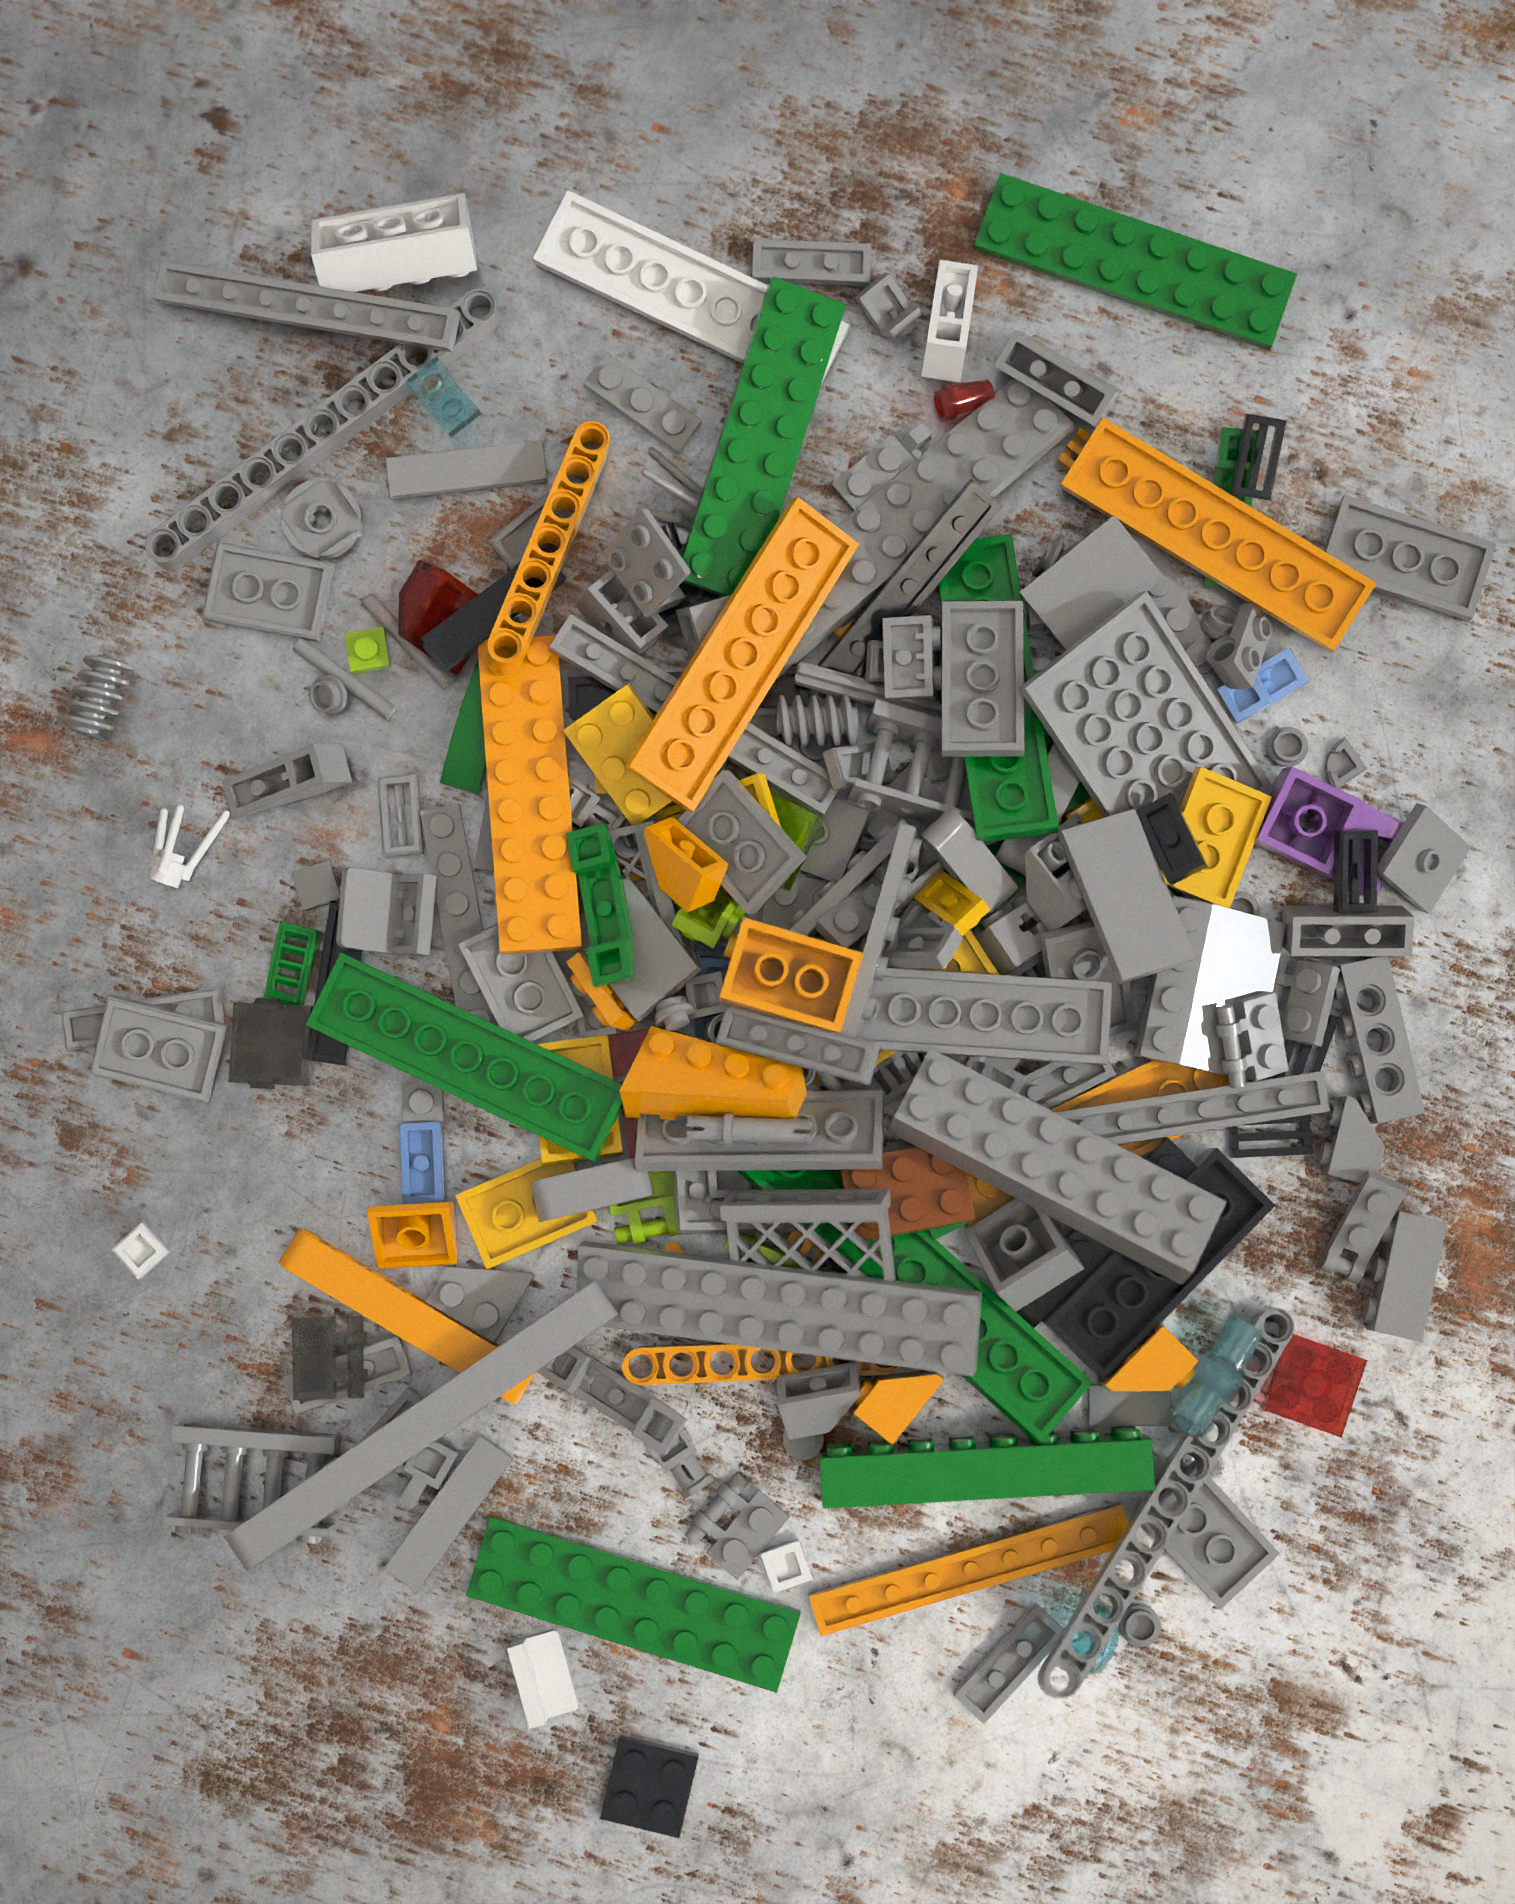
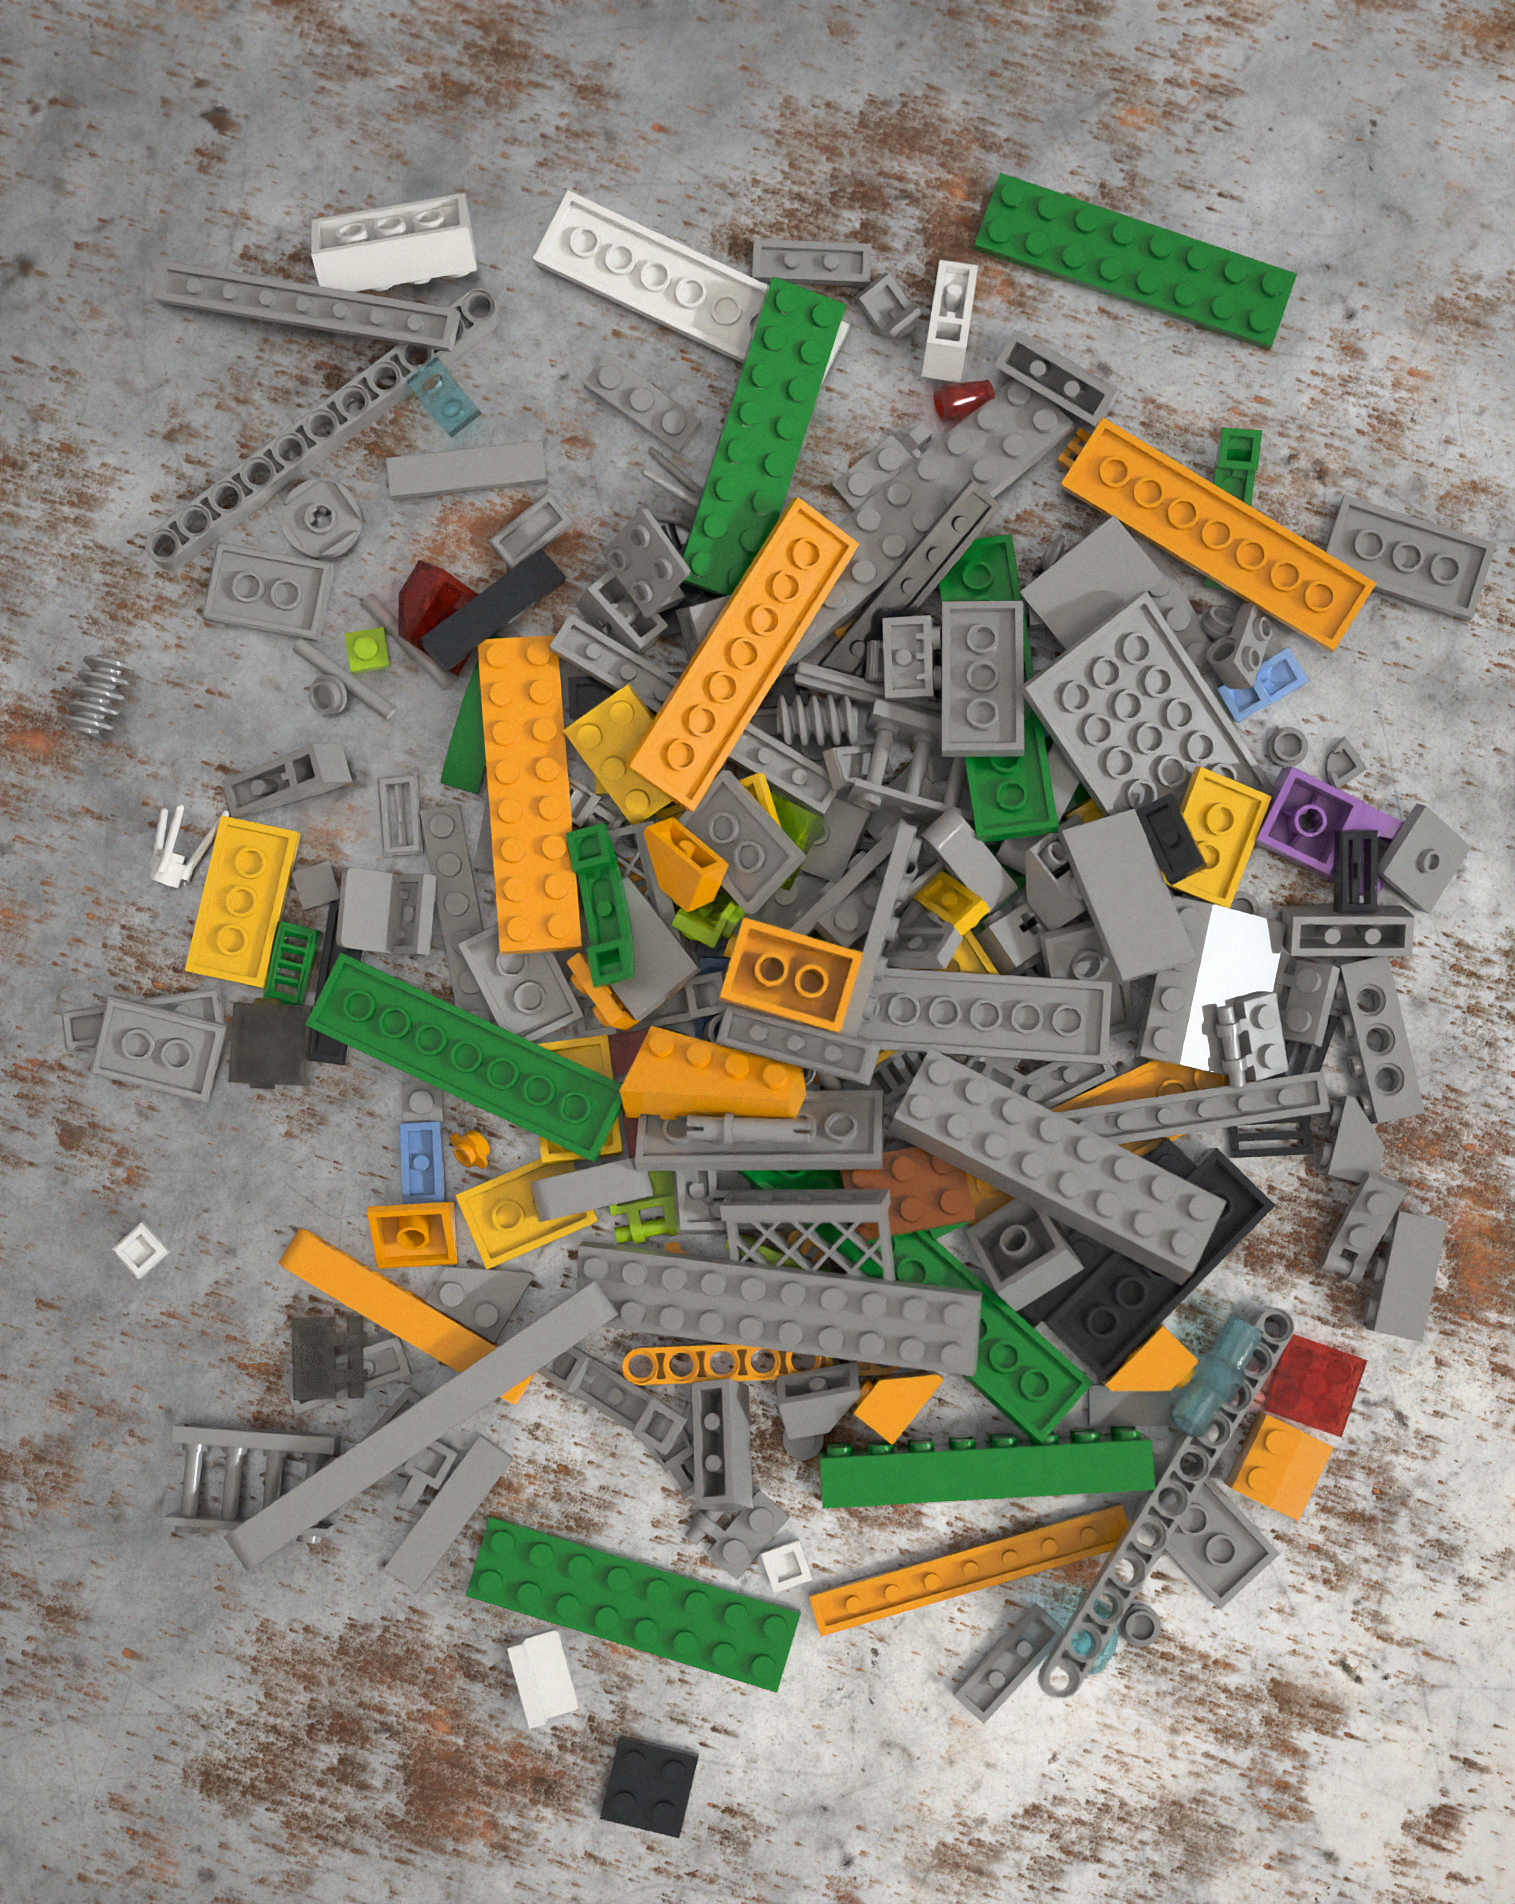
(242, 901): none -> yellow plate
(470, 1149): none -> light orange plate
(548, 565): light orange beam -> none
(674, 1013): light grey plate -> none
(722, 1445): none -> light grey brick
(1263, 422): black tile -> none
(1278, 1465): none -> light orange slope

